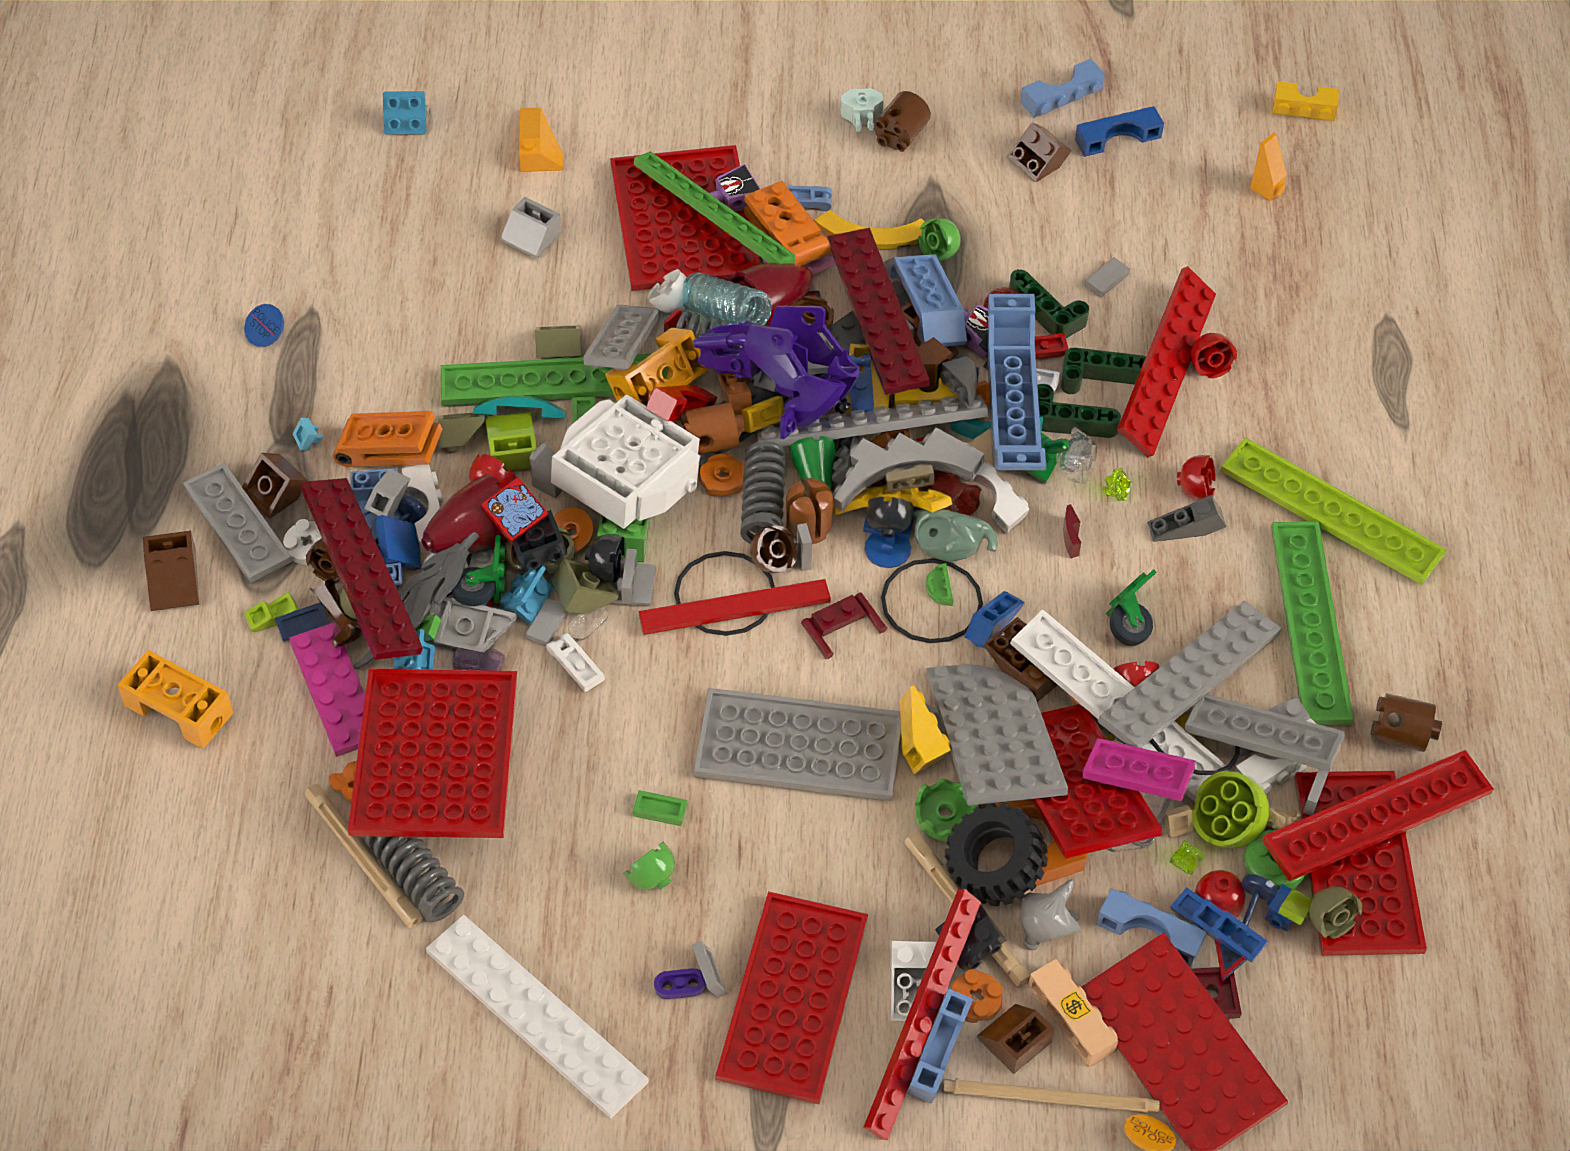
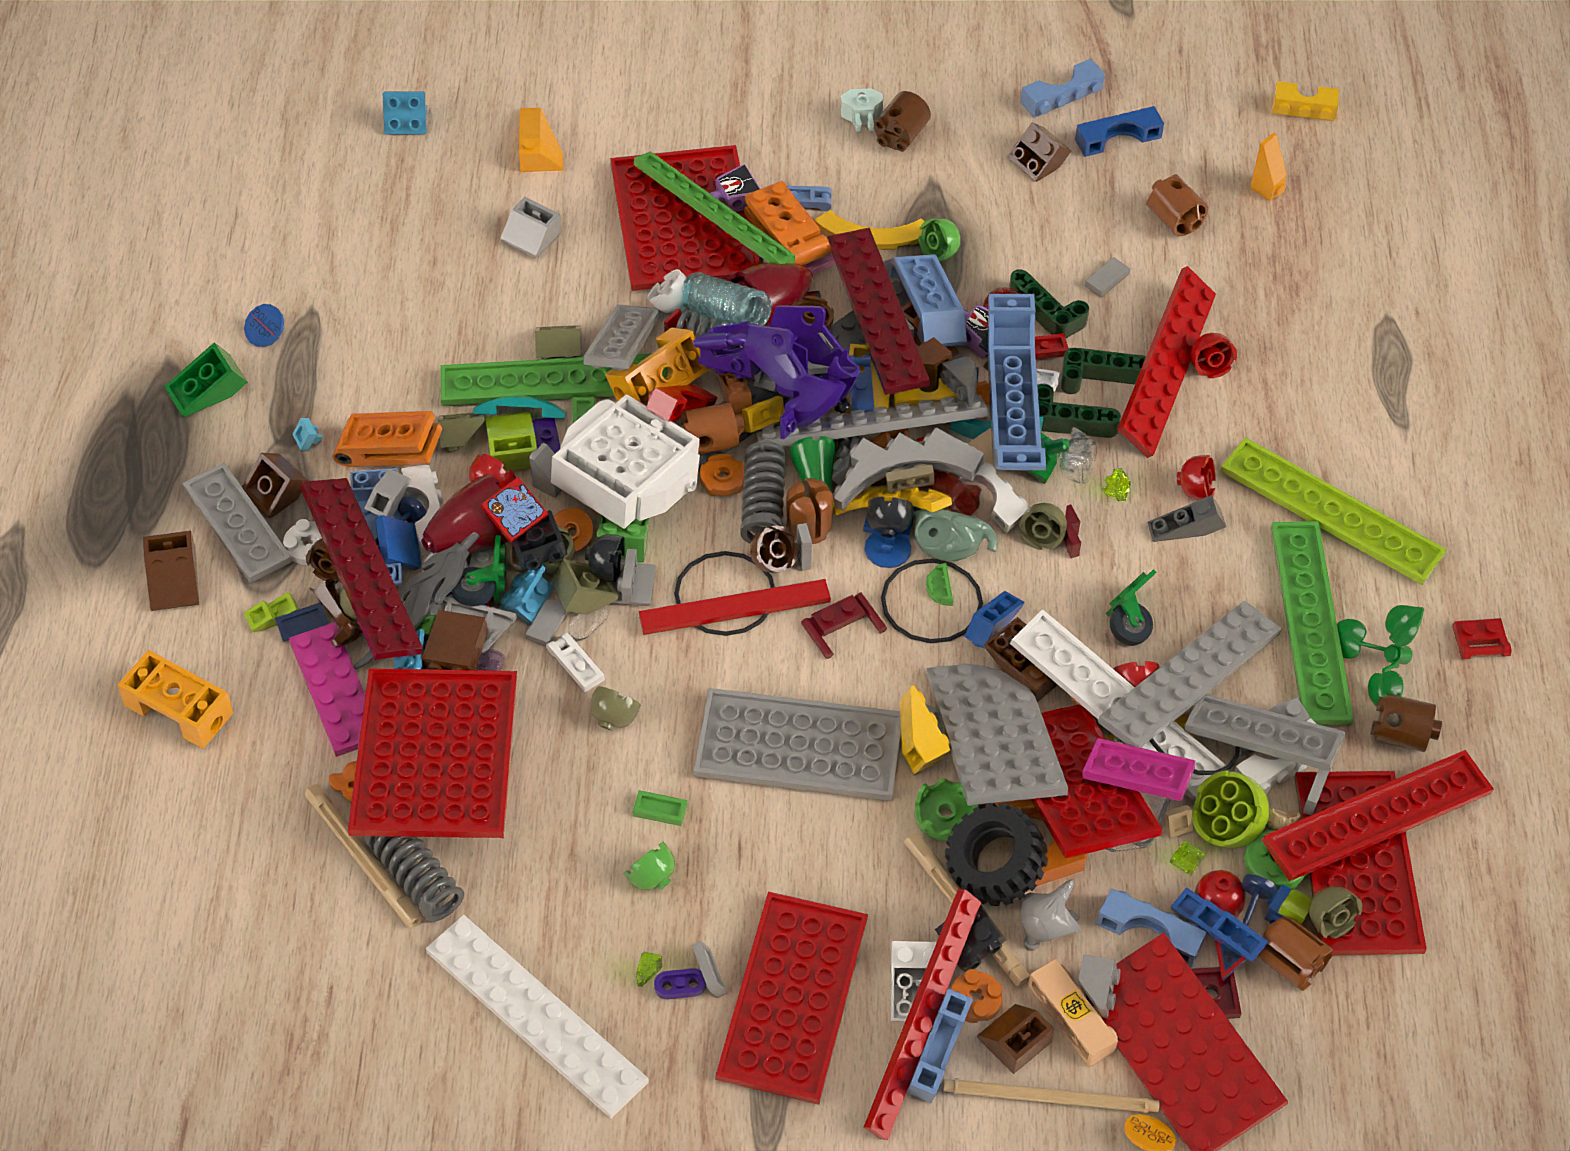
(205, 381): none -> green slope
(455, 641): none -> reddish brown brick
(546, 432): none -> dark purple plate
(612, 708): none -> olive cylinder
(648, 967): none -> clear neon green slope
(1043, 526): none -> olive cylinder
(1097, 980): none -> light grey slope
(1177, 205): none -> dark orange cylinder
(1294, 951): none -> dark orange cylinder
(1403, 624): none -> green plant
(1480, 633): none -> red plate

